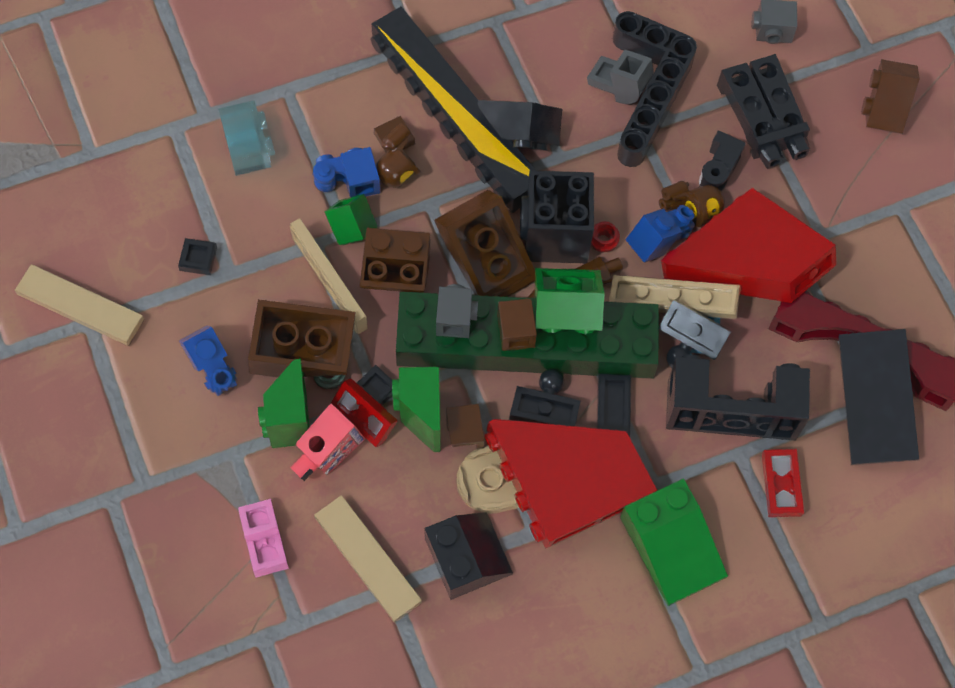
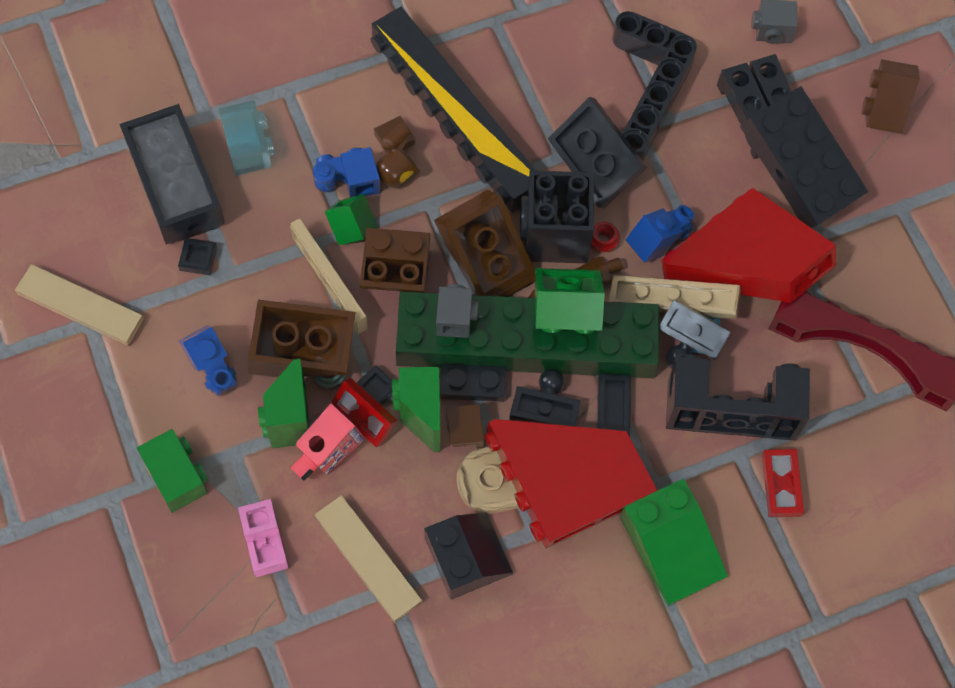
(172, 174): none -> brick
(172, 469): none -> green brick
(472, 382): none -> black plate
(516, 324): reddish brown panel -> none
(525, 123): black slope -> none
(595, 144): none -> black plate
(623, 77): dark grey brick -> none
(703, 200): reddish brown piece -> none
(727, 154): black leg -> none
(804, 158): none -> black brick
(878, 397): black tile -> none

